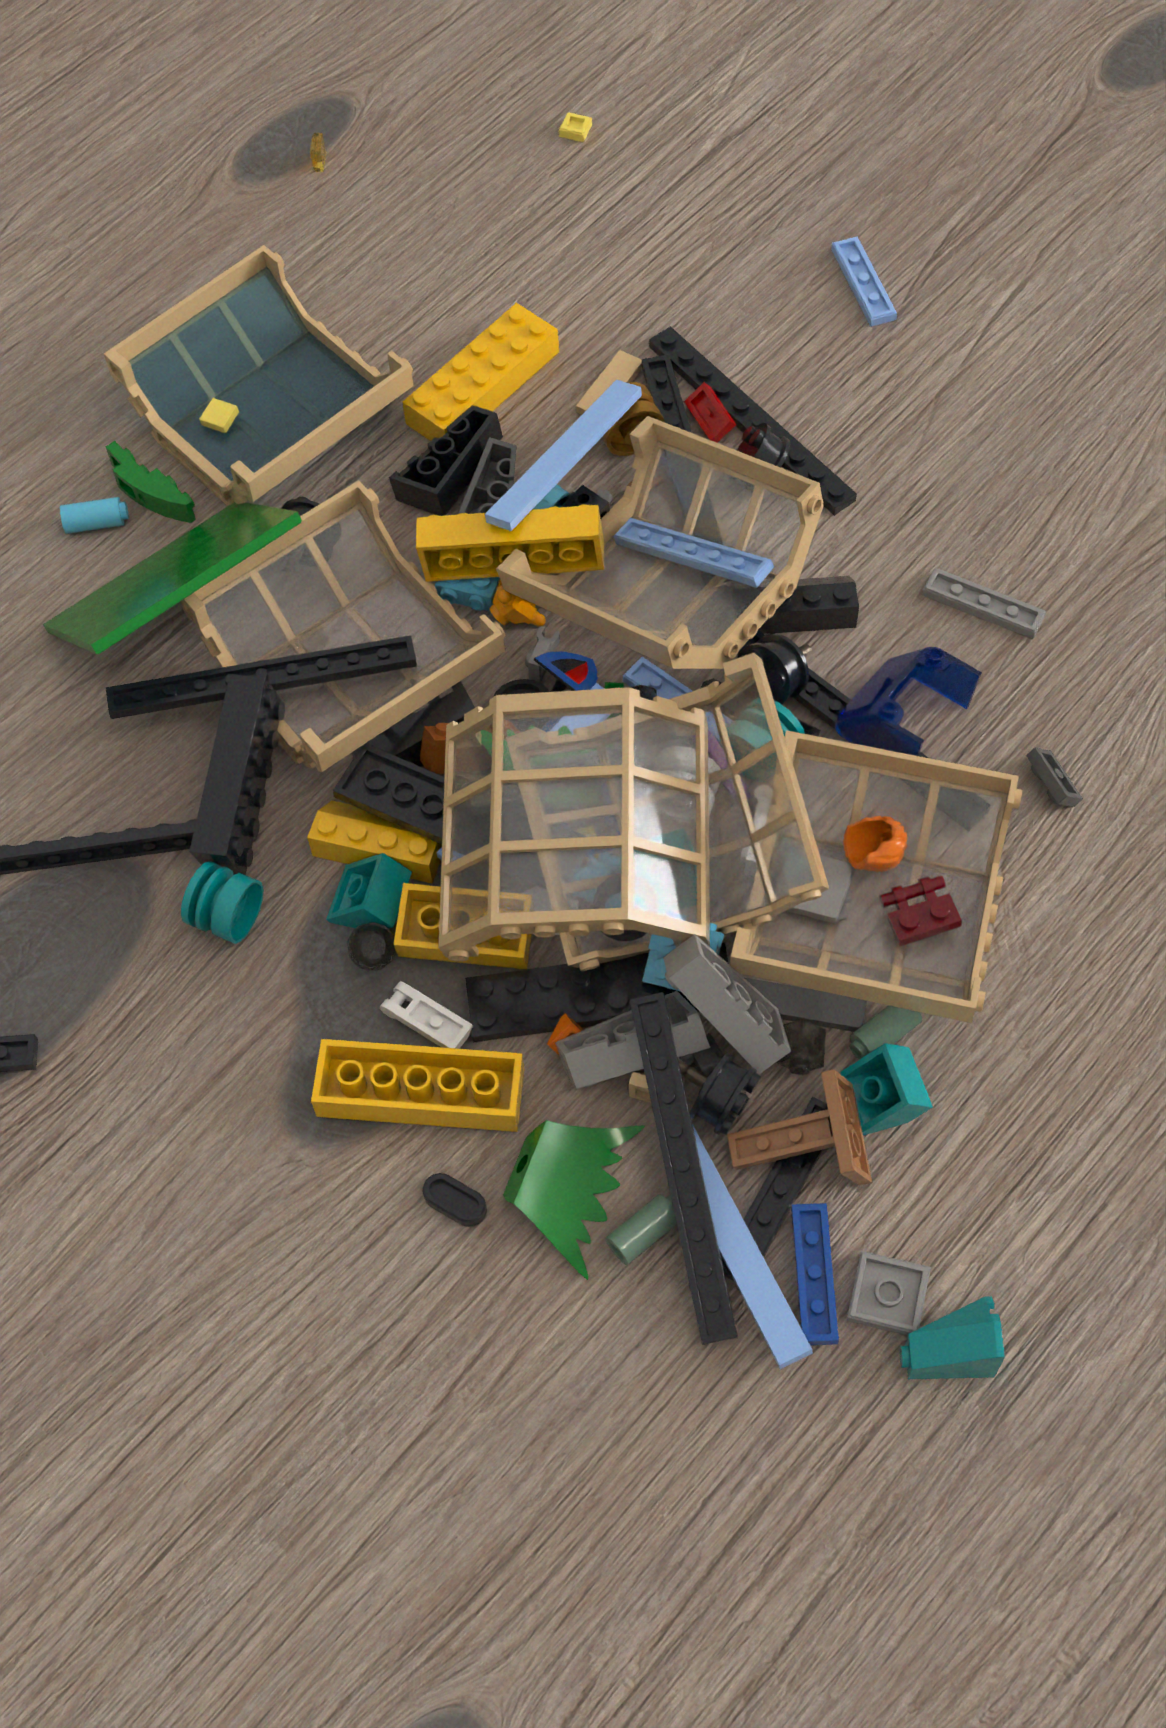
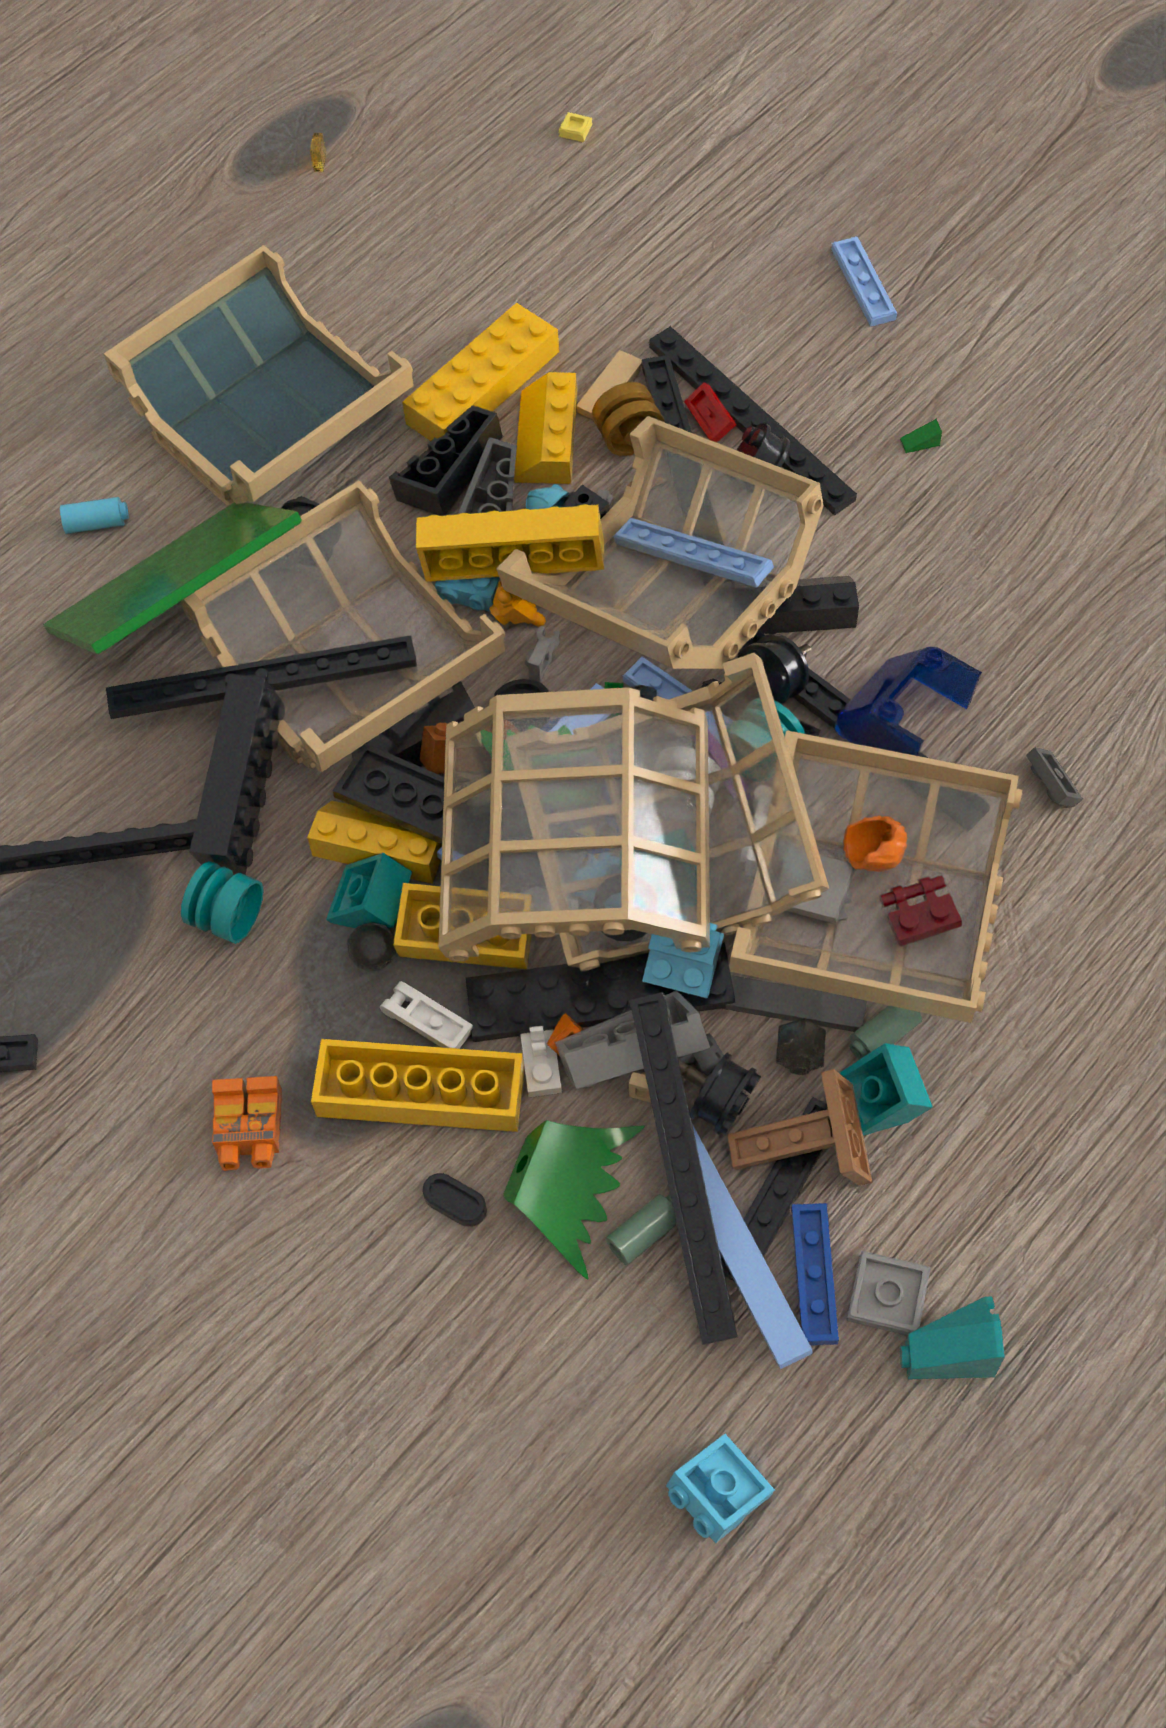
(149, 488): green slope -> none
(219, 415): light yellow tile -> none
(246, 1120): none -> orange hips
(540, 1063): none -> white plate
(547, 430): none -> yellow slope
(562, 455): light blue tile -> none
(570, 670): shield -> none
(718, 1488): none -> medium azure plate
(728, 1002): light grey wedge -> none
(923, 437): none -> green piece
(984, 603): light grey tile -> none

